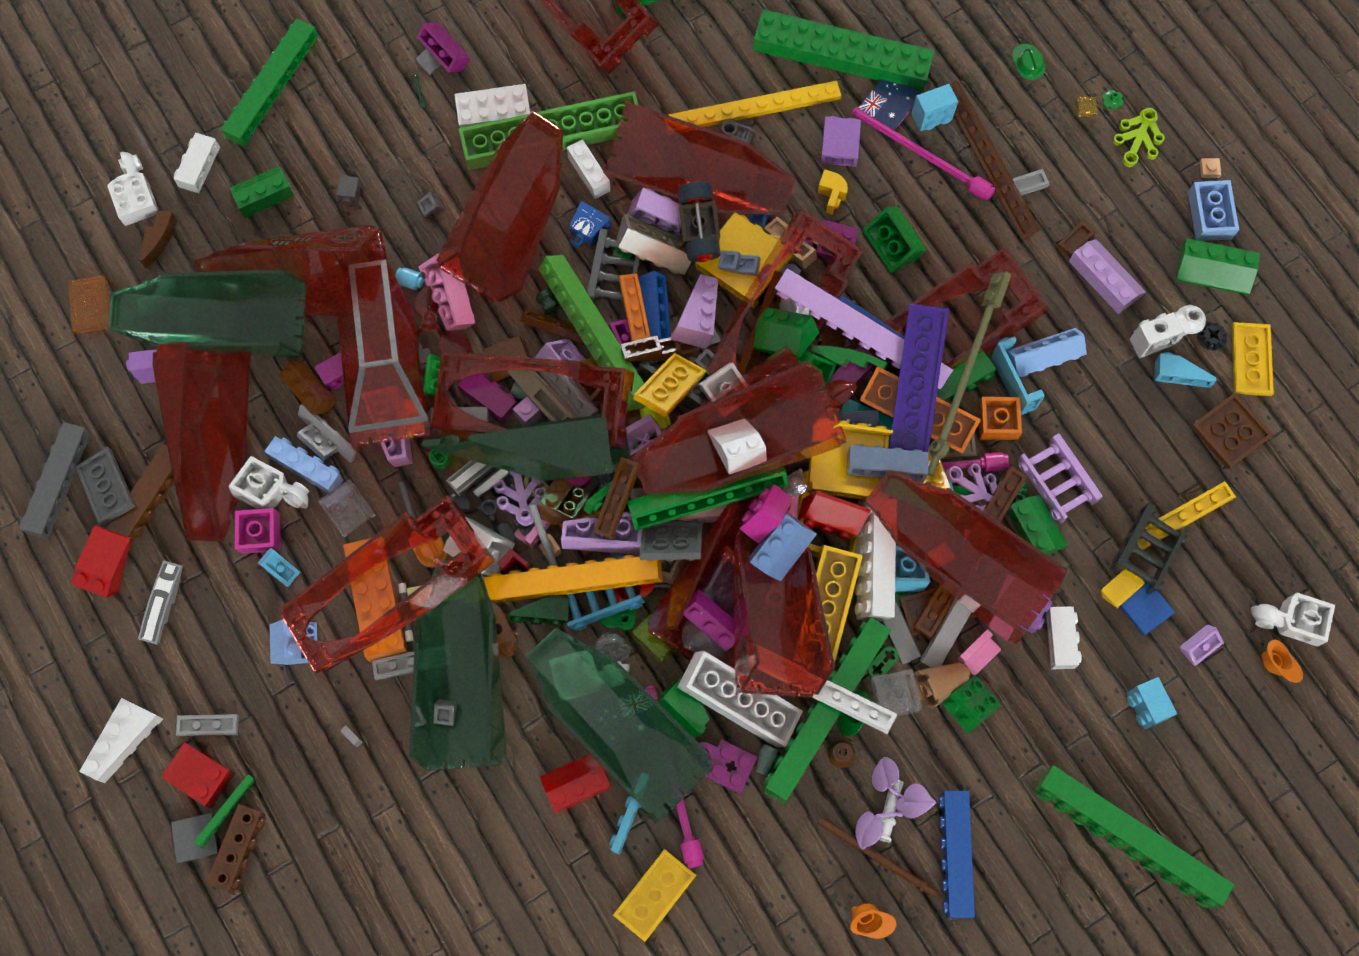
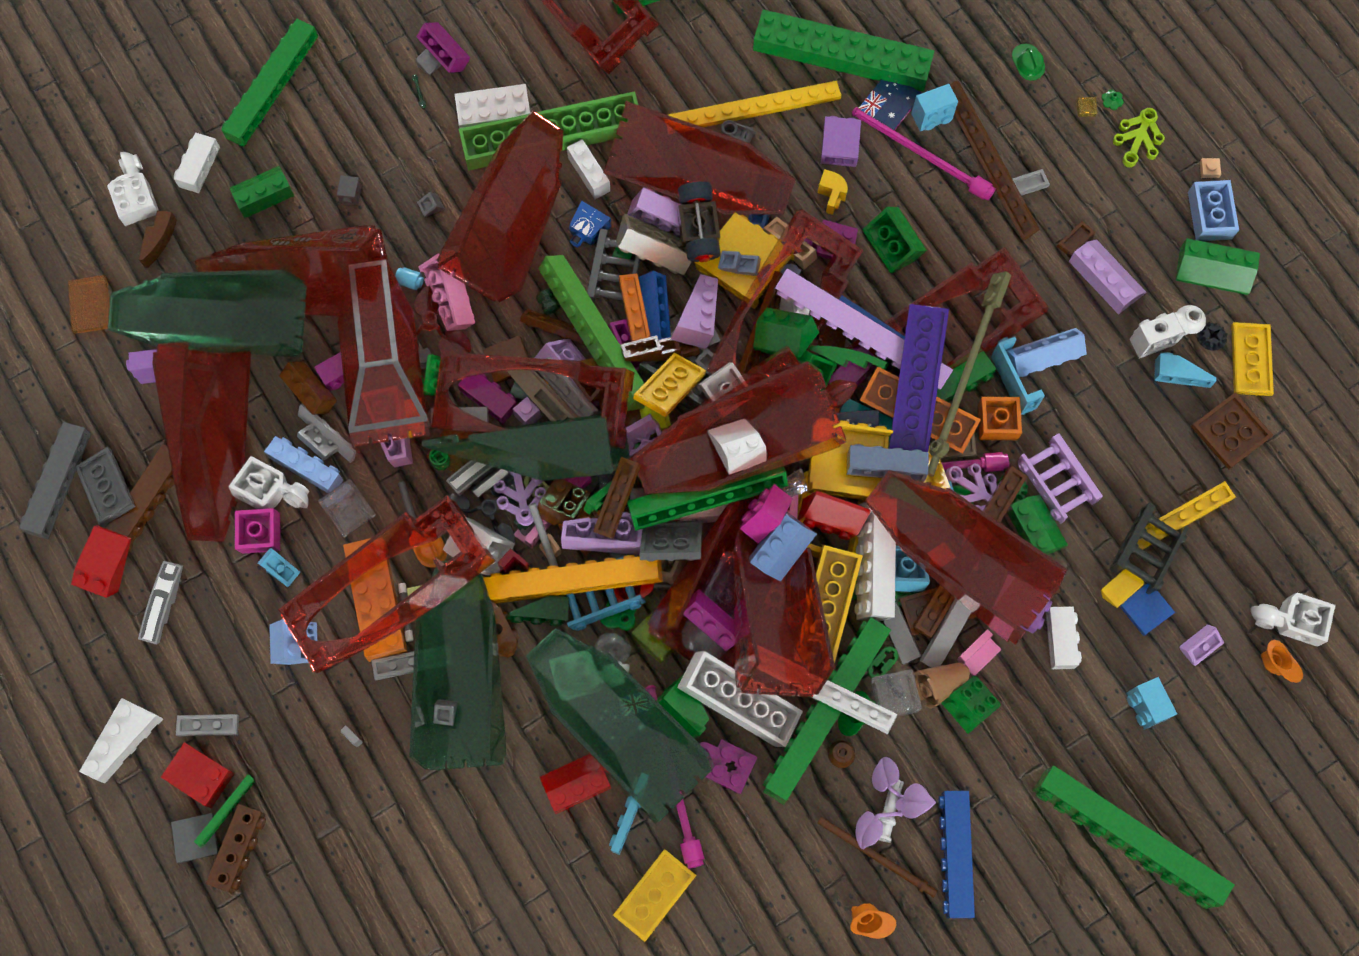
(766, 759): sand green cone -> none

